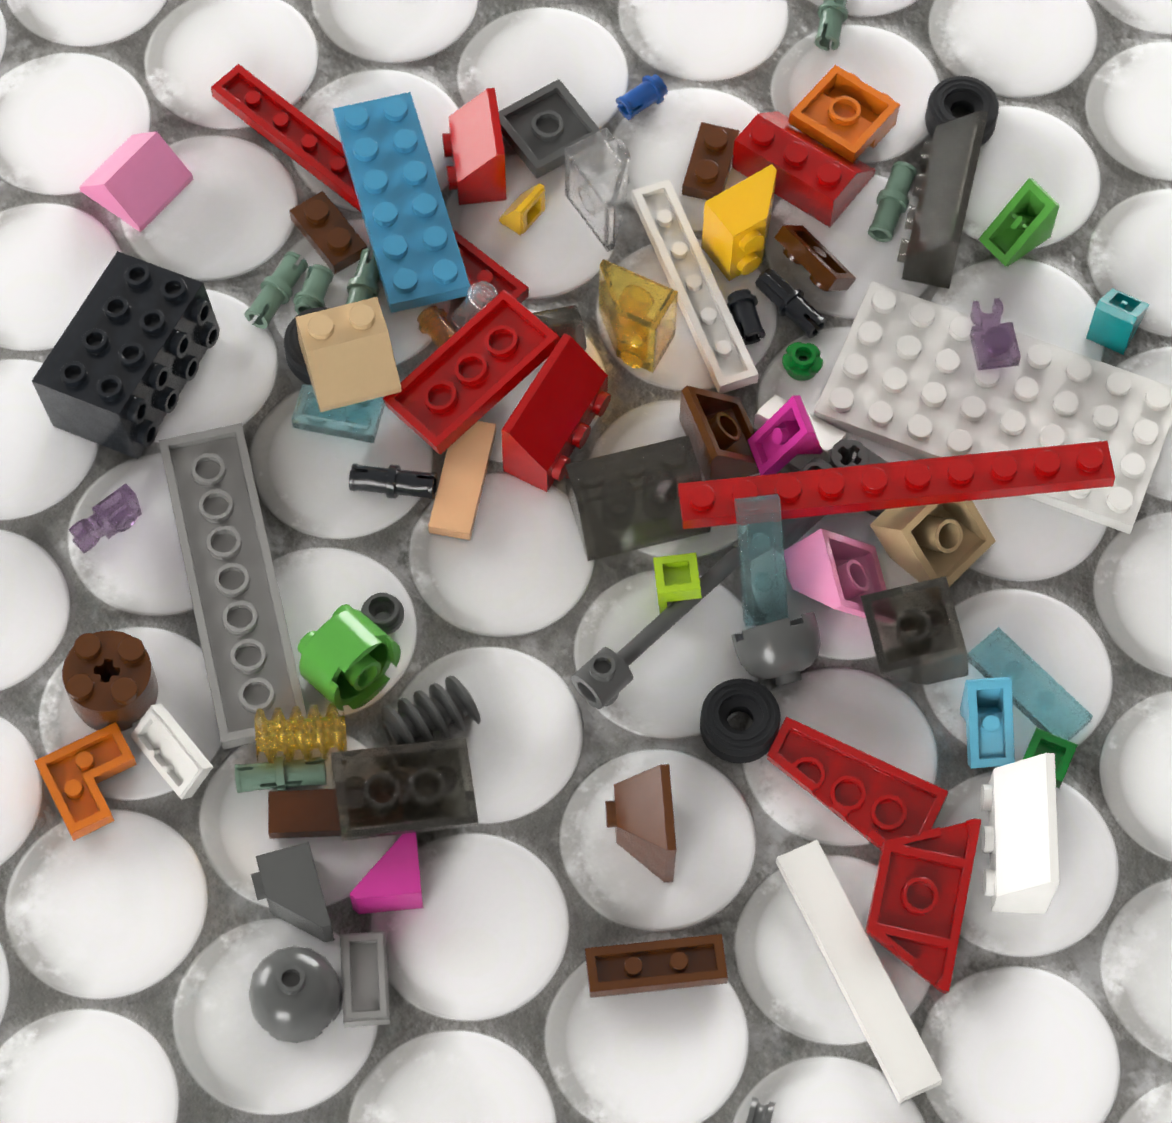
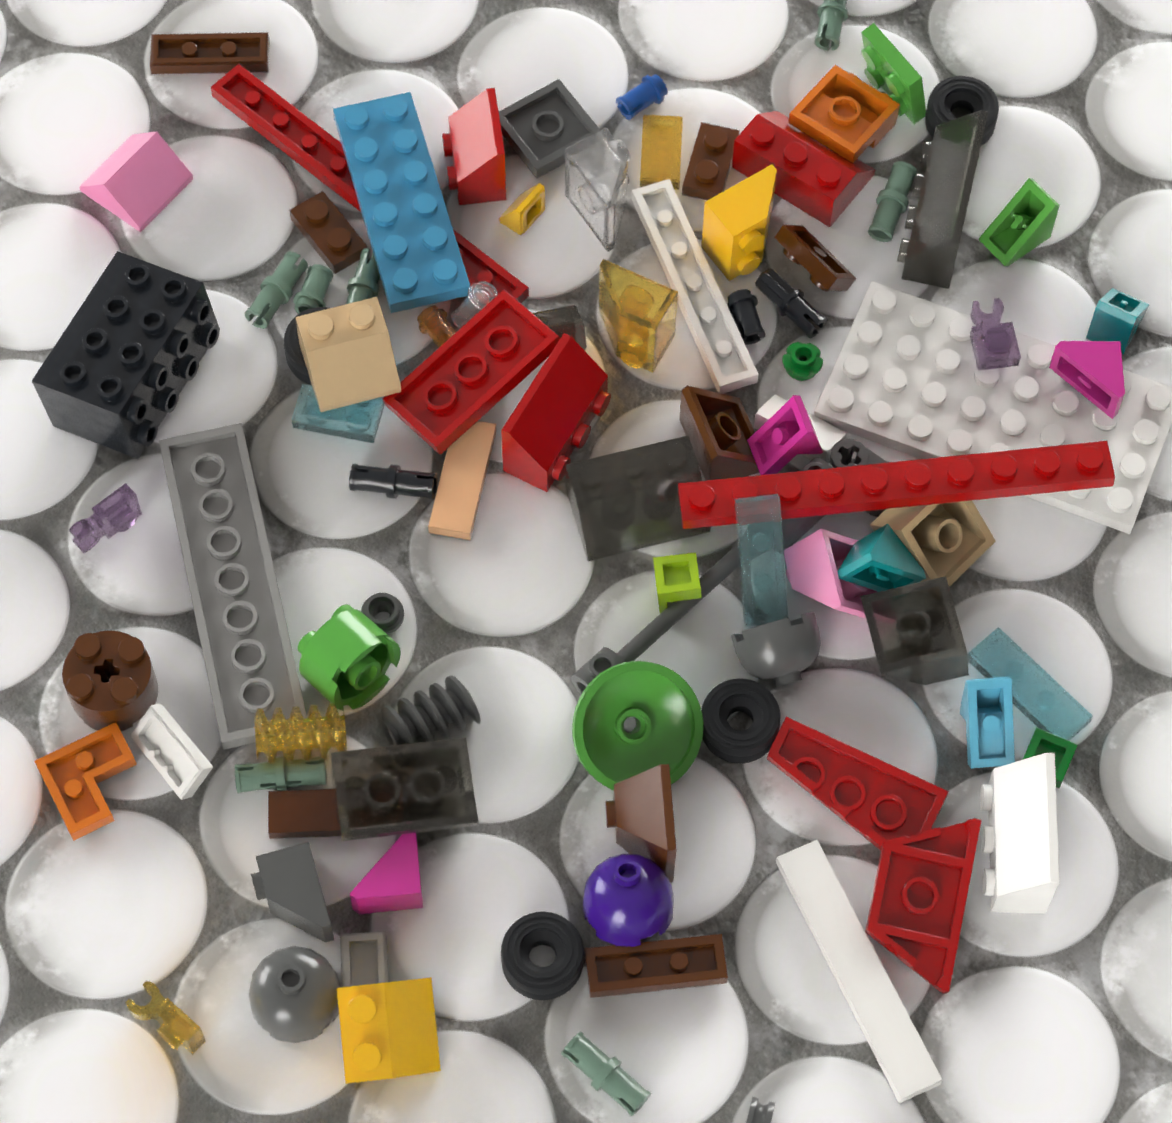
(175, 1025): none -> clear yellow plate
(209, 52): none -> reddish brown tile
(388, 1030): none -> yellow slope
(547, 930): none -> black tyre
(606, 1073): none -> sand green pin
(628, 900): none -> dark purple cylinder
(661, 150): none -> clear yellow tile
(665, 729): none -> bright green dish
(880, 562): none -> teal slope
(893, 73): none -> bright green plate
(1092, 370): none -> dark pink slope

